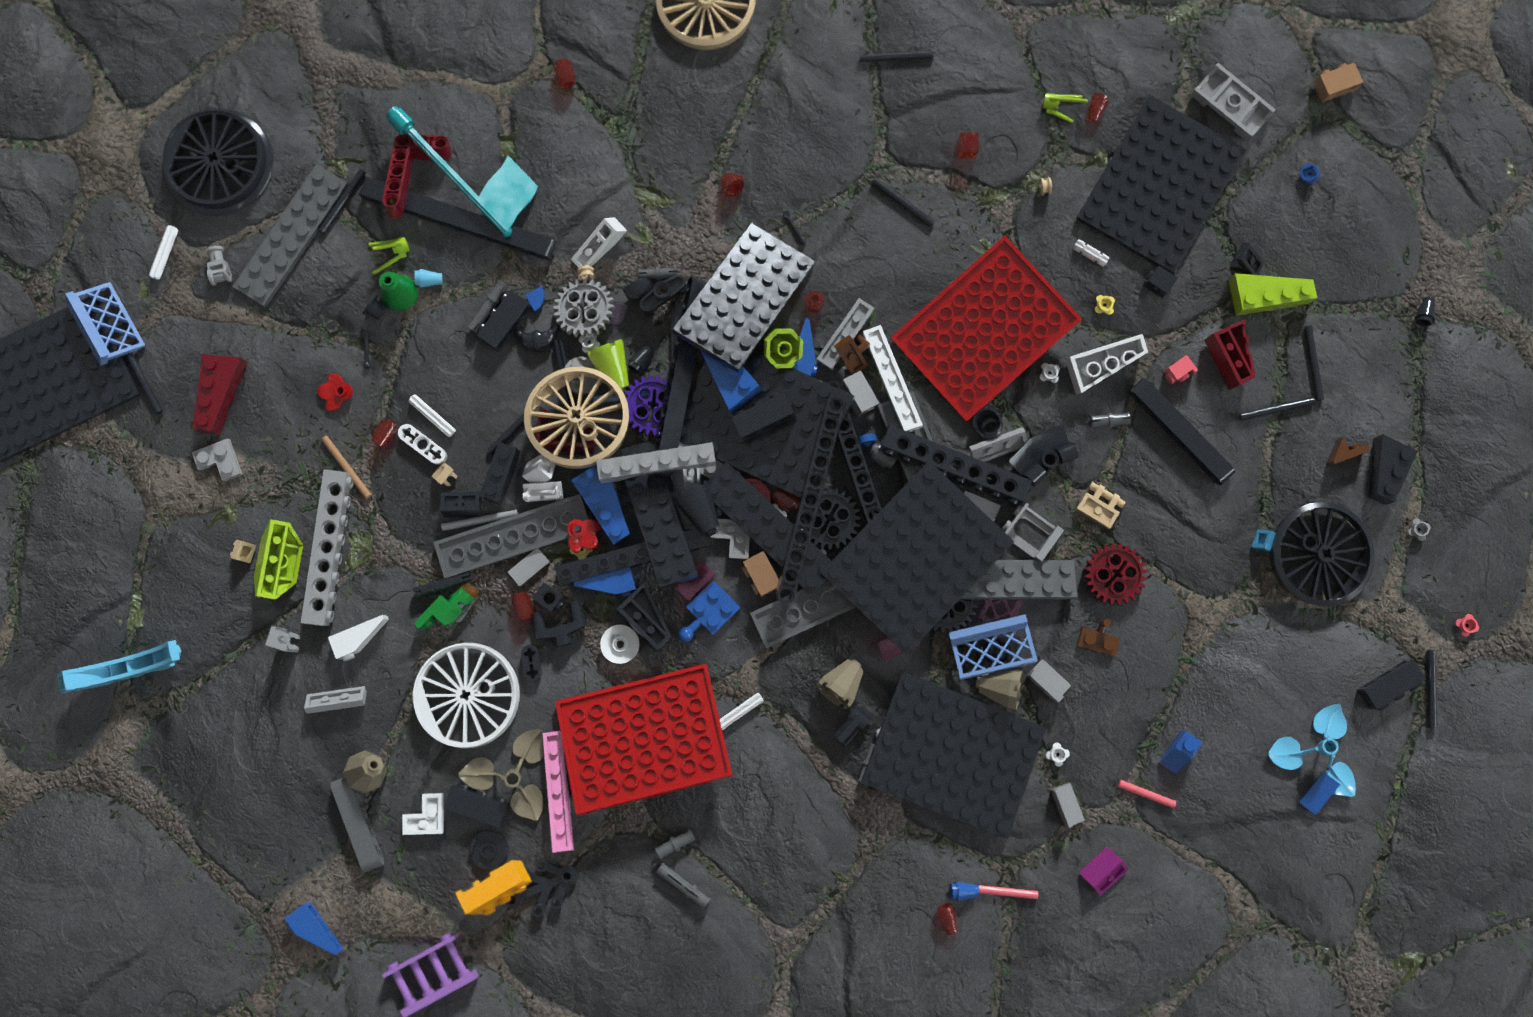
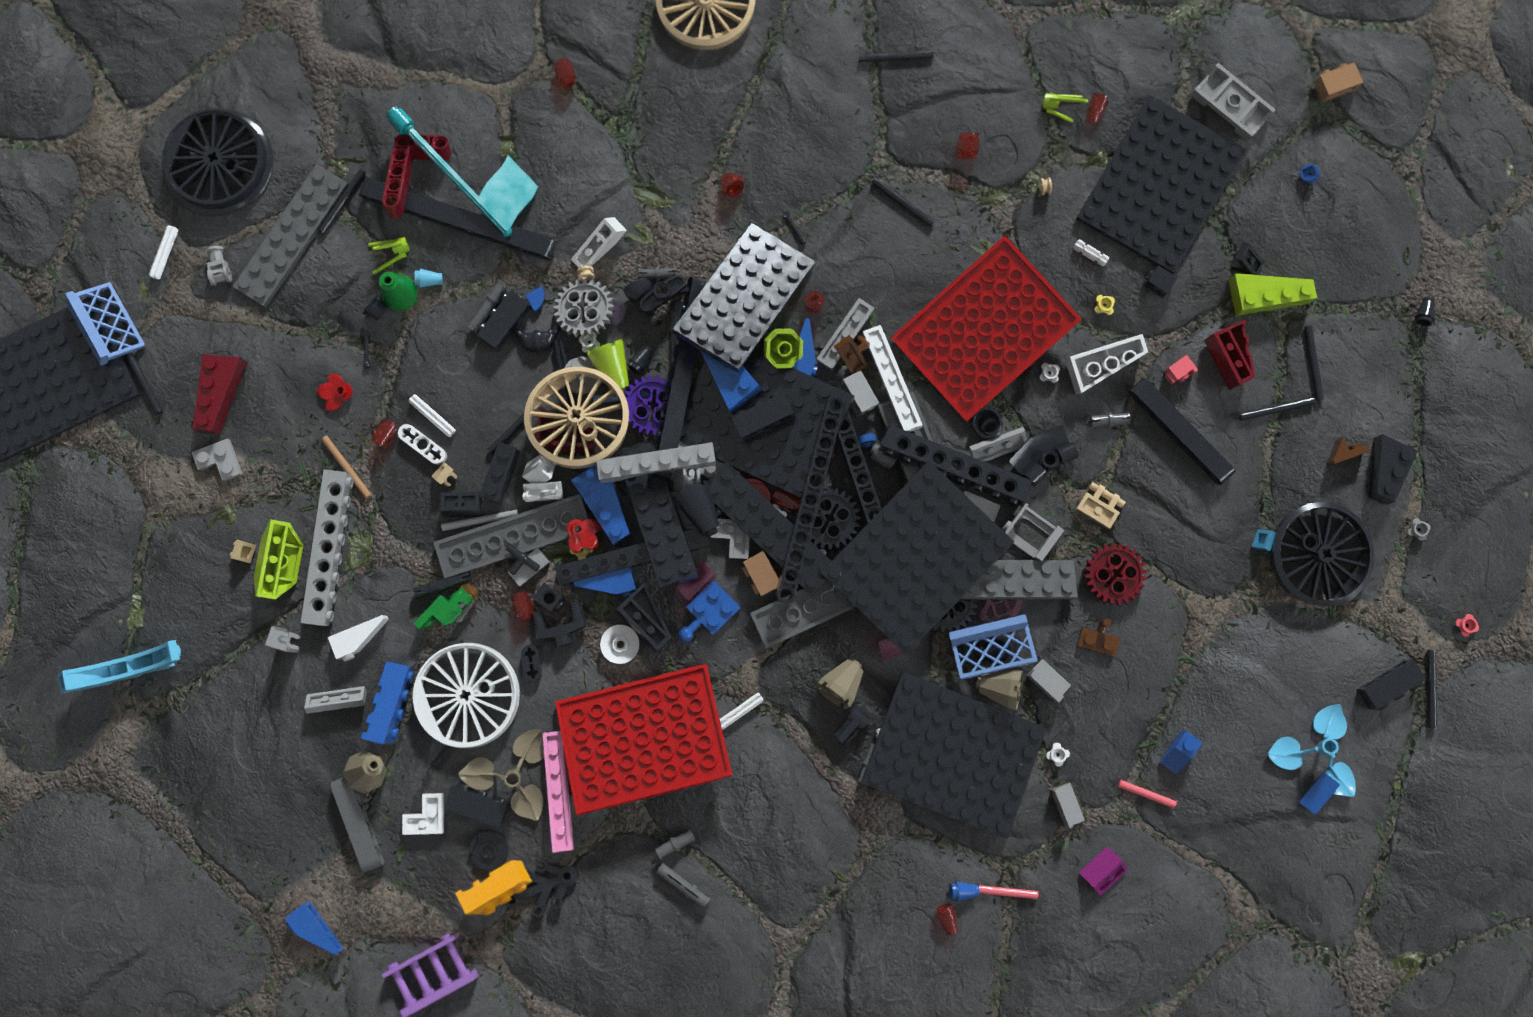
(389, 703): none -> blue wedge
(522, 558): none -> black piece

